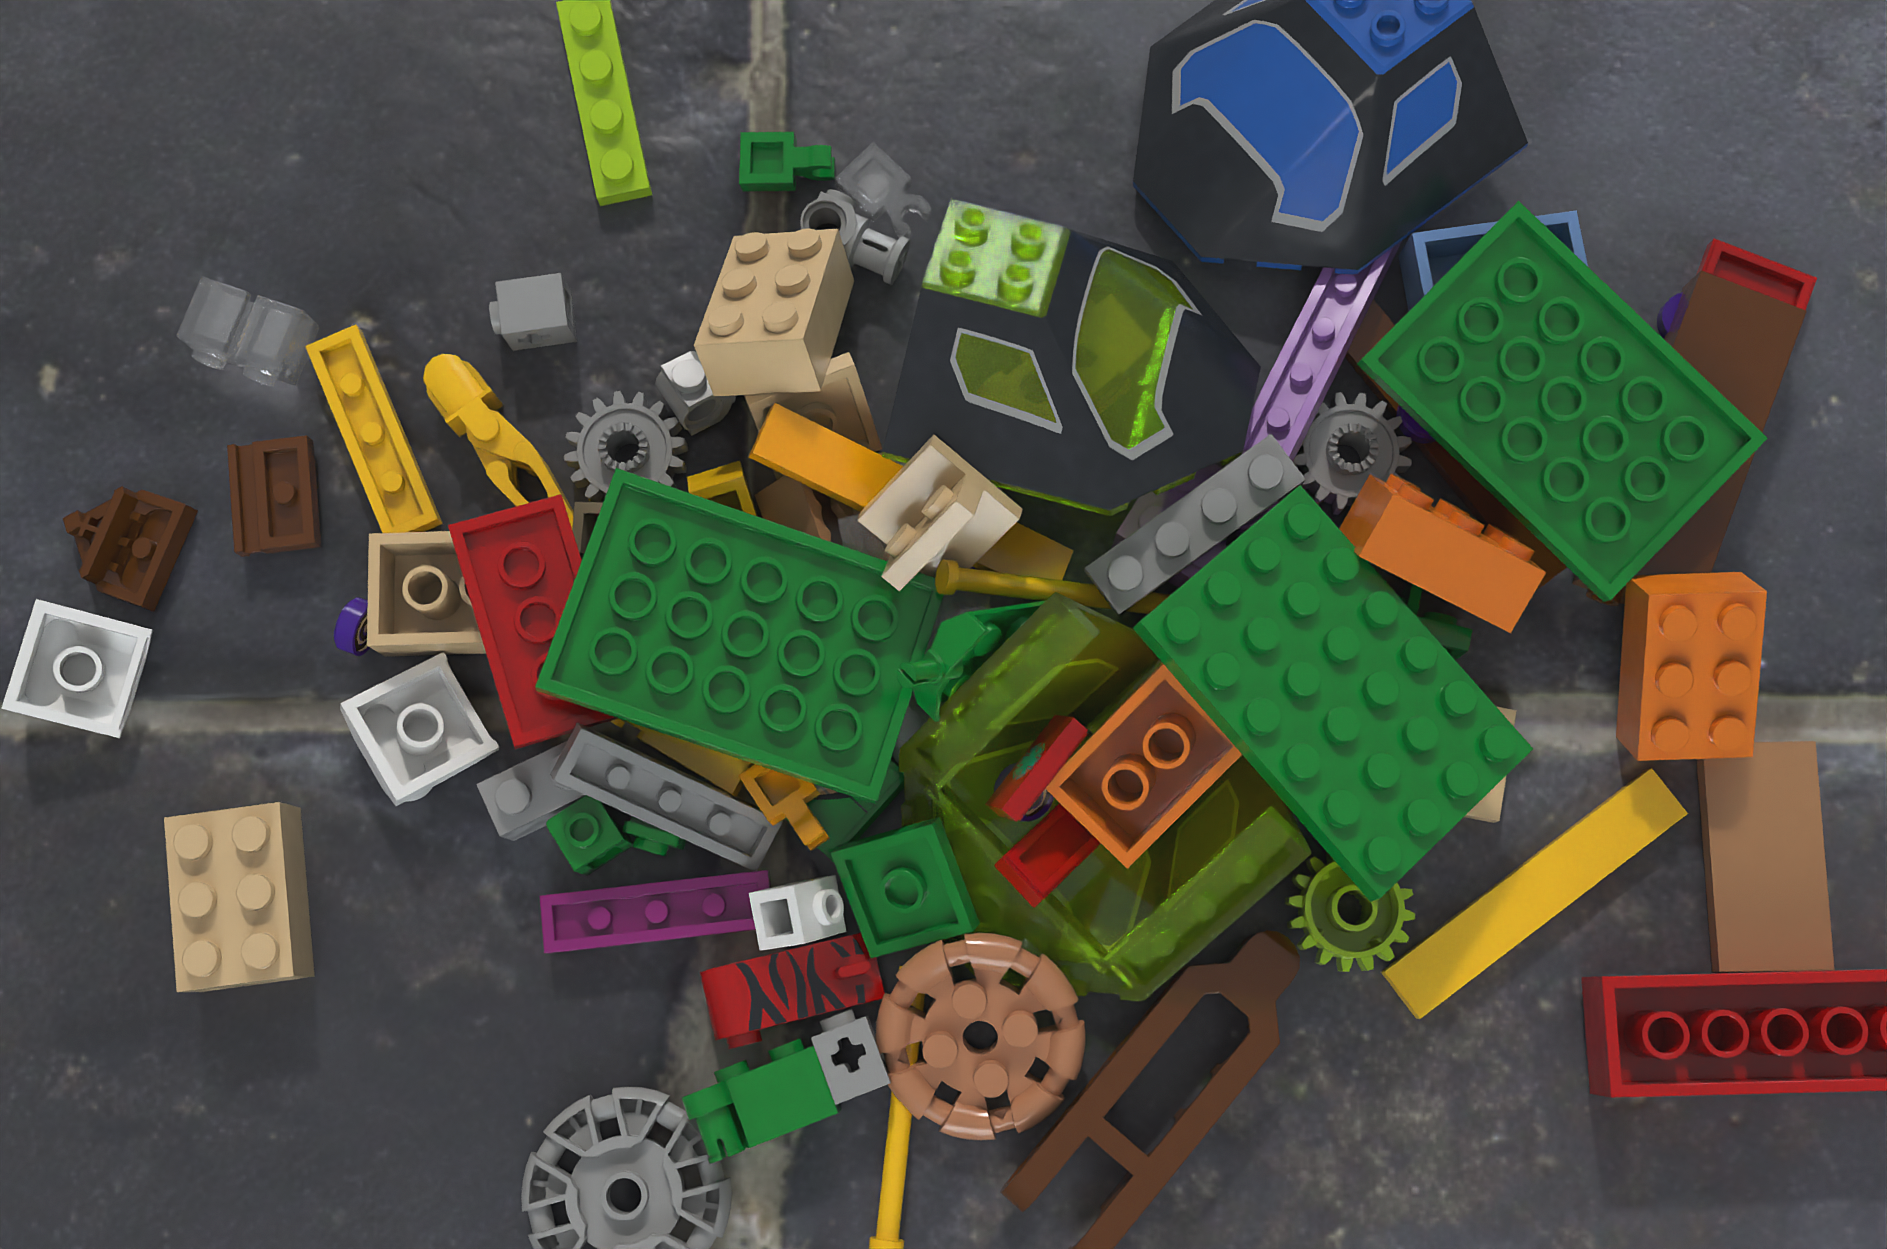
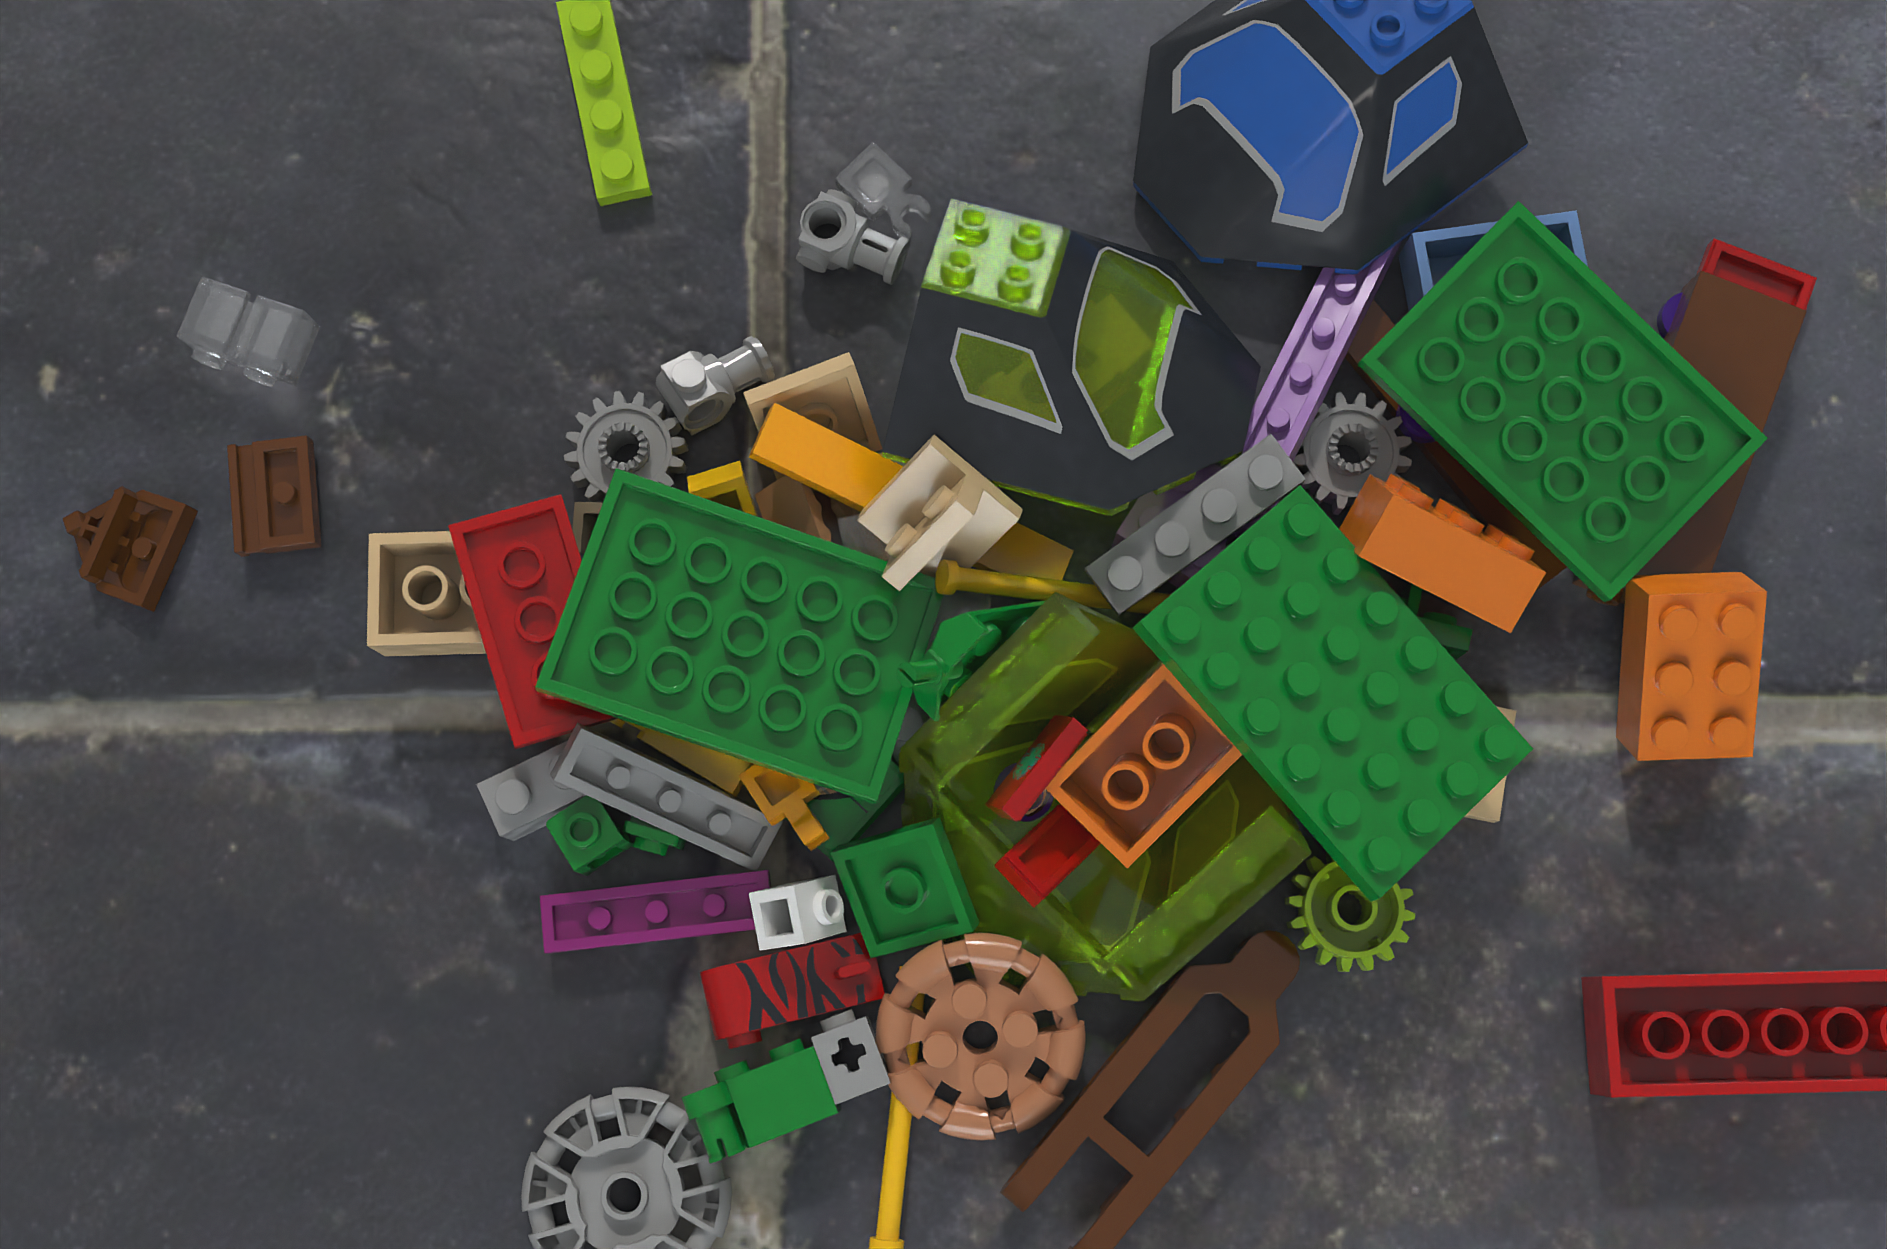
(78, 669): white slope -> none
(238, 897): tan brick -> none
(351, 627): dark purple tile -> none
(373, 433): yellow plate -> none
(417, 729): white slope -> none
(472, 409): yellow arm -> none
(534, 312): light grey brick -> none
(773, 161): green plate -> none
(775, 313): tan brick -> none
(1533, 893): yellow tile -> none
(1765, 860): medium nougat tile -> none

